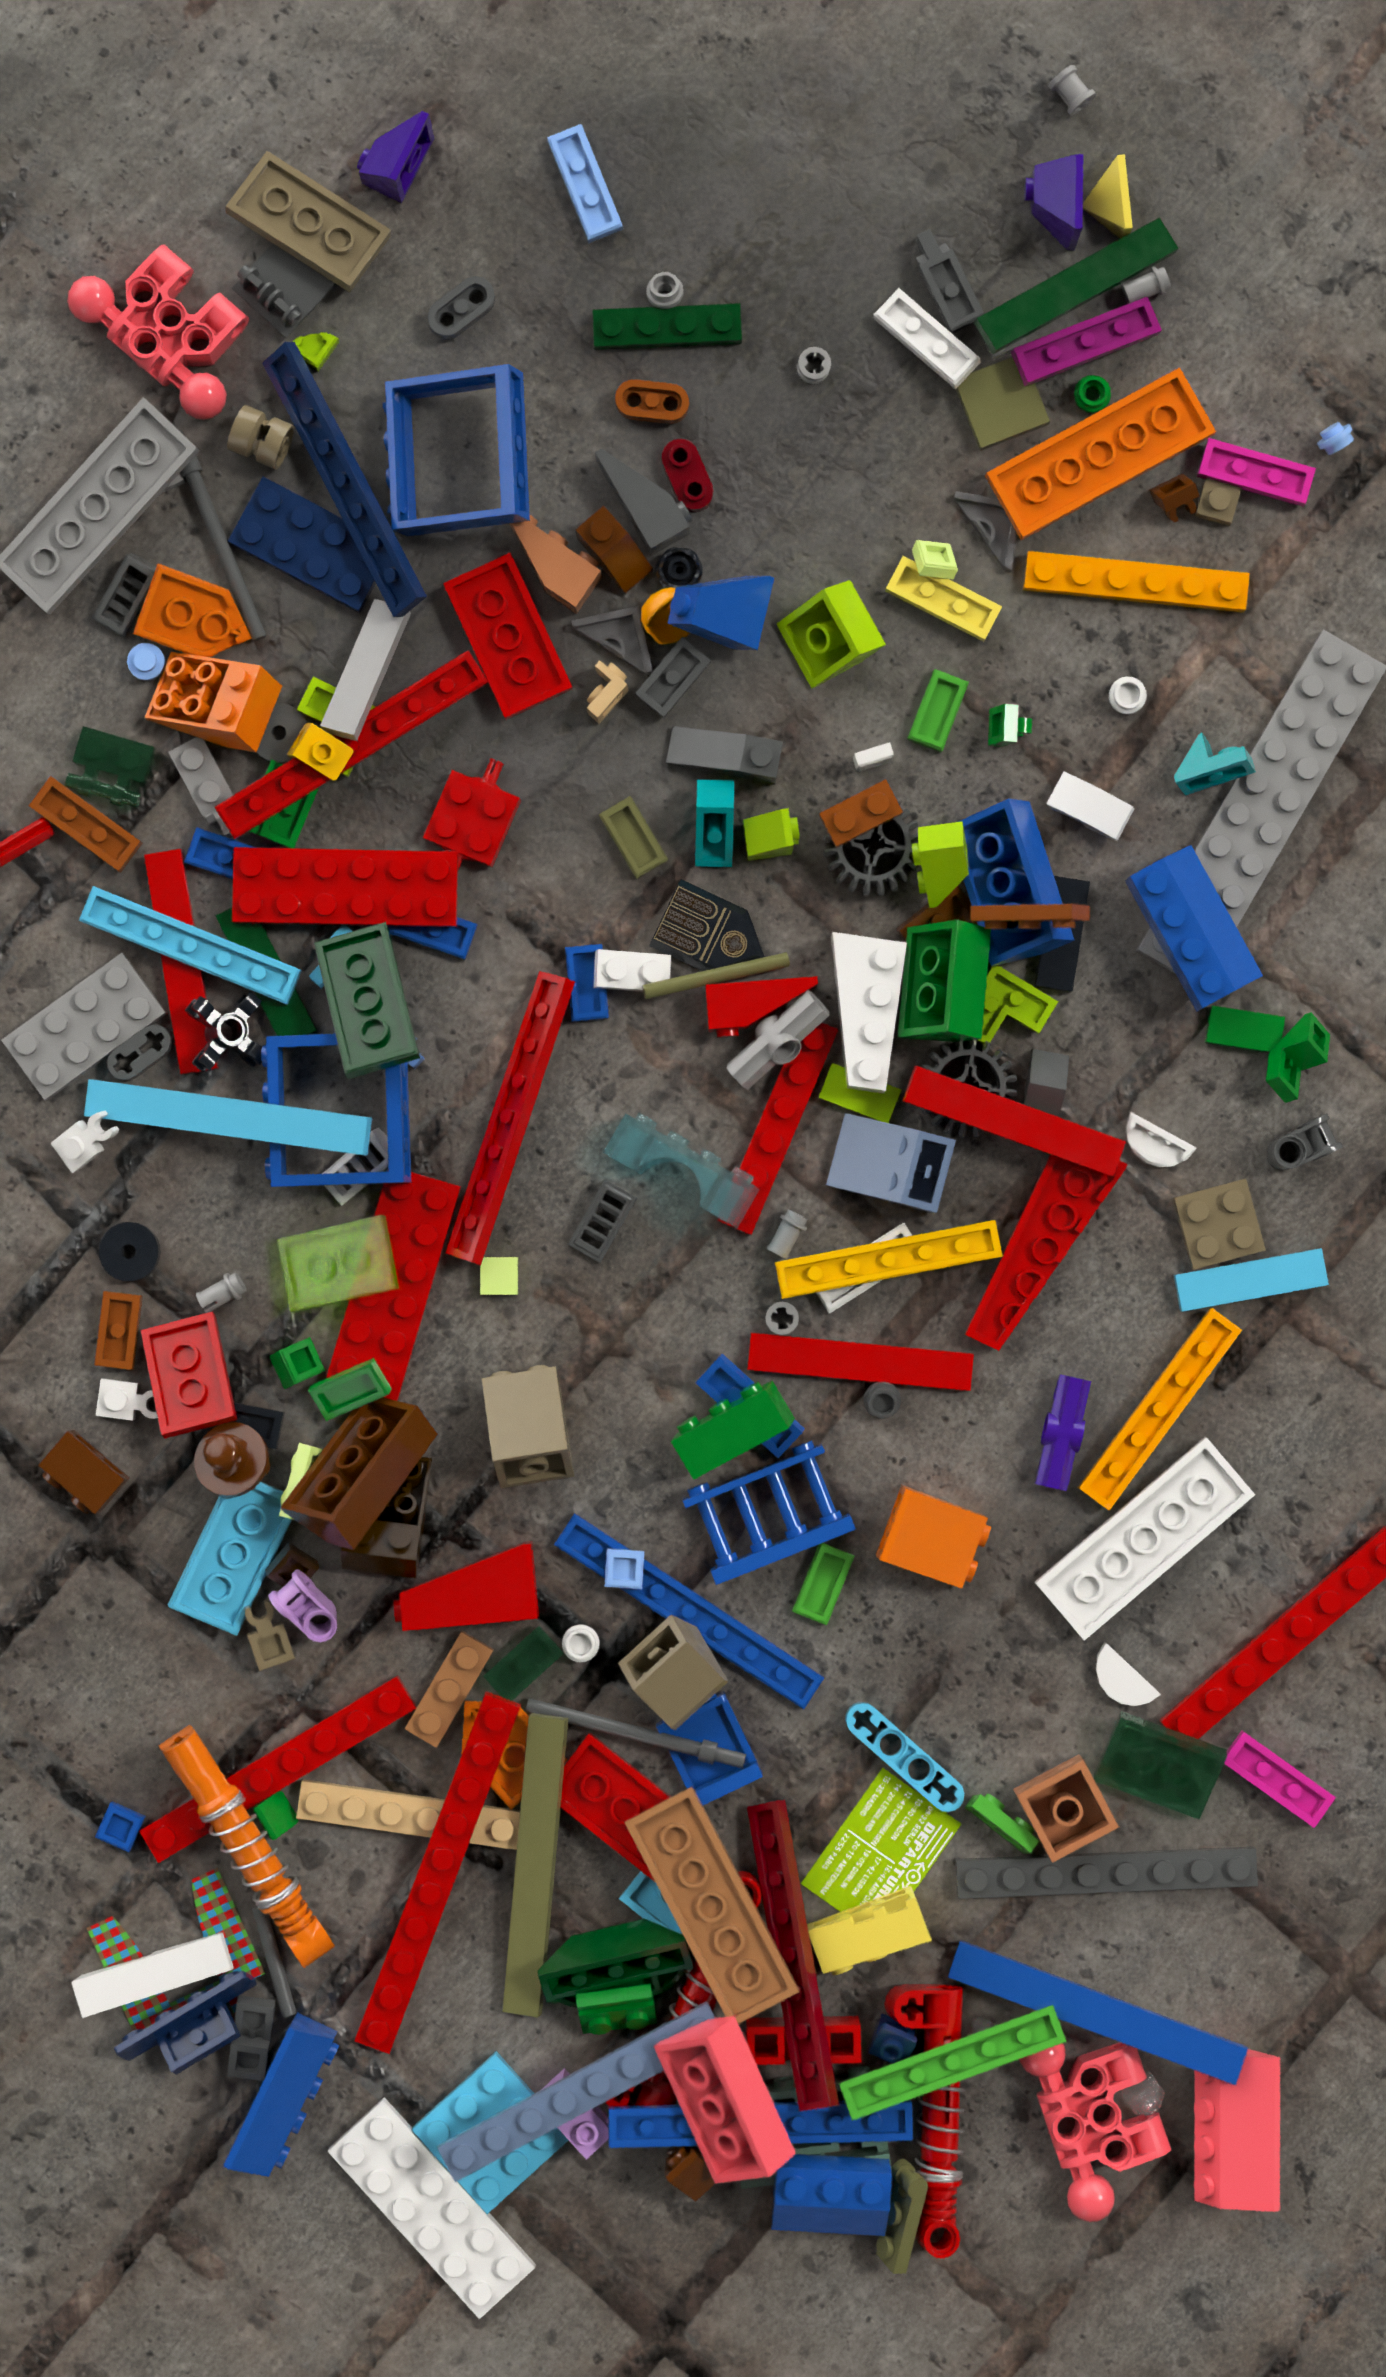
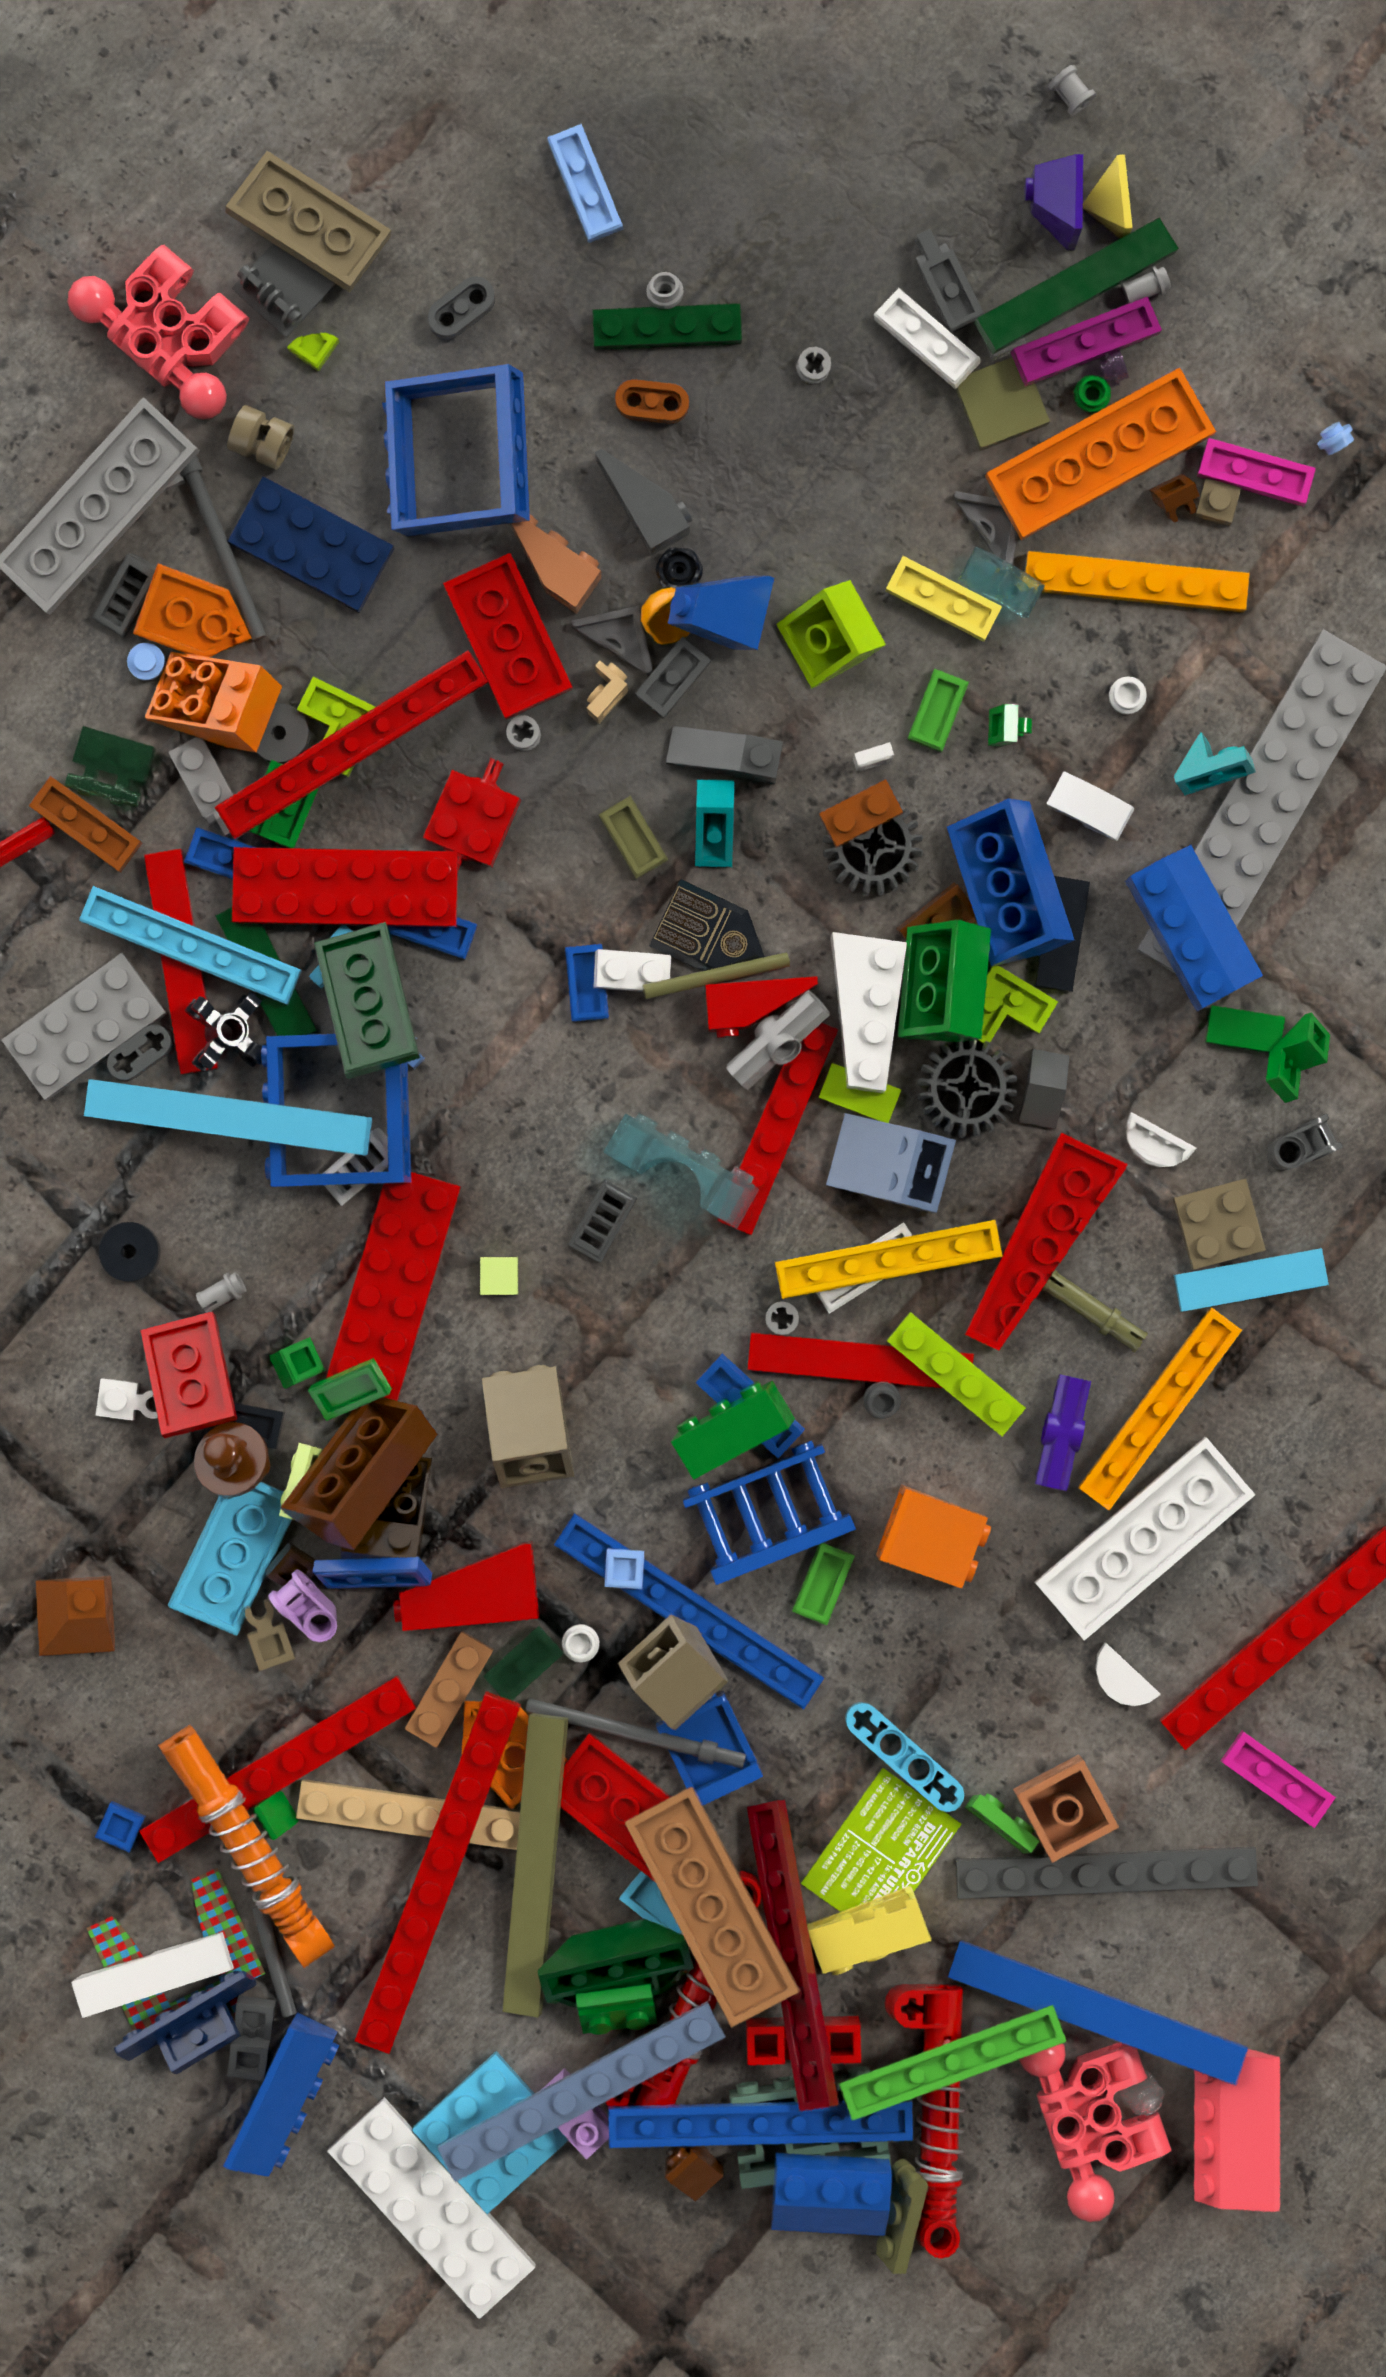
(75, 1615): none -> dark orange slope
(81, 1142): white plate -> none
(82, 1472): reddish brown brick -> none
(118, 1330): dark orange plate -> none
(320, 751): yellow bracket -> none
(337, 1263): clear neon green tile -> none
(344, 479): dark blue plate -> none
(364, 672): light grey tile -> none
(372, 1572): none -> blue tile
(397, 157): dark purple slope -> none
(510, 1117): red plate -> none
(519, 722): none -> light grey bush
(613, 549): reddish brown slope -> none
(687, 474): dark red plate -> none
(725, 2100): coral slope -> none
(770, 834): lime slope -> none
(787, 1233): light grey pin -> none
(892, 2040): dark blue bracket -> none
(934, 559): yellowish green tile -> none
(943, 860): lime slope -> none
(956, 1374): none -> lime plate
(1002, 582): none -> clear light blue slope
(1014, 1121): red tile -> none
(1030, 915): dark orange plate -> none
(1099, 1314): none -> olive pin
(1114, 367): none -> clear purple plate
(1160, 1765): clear green plate -> none

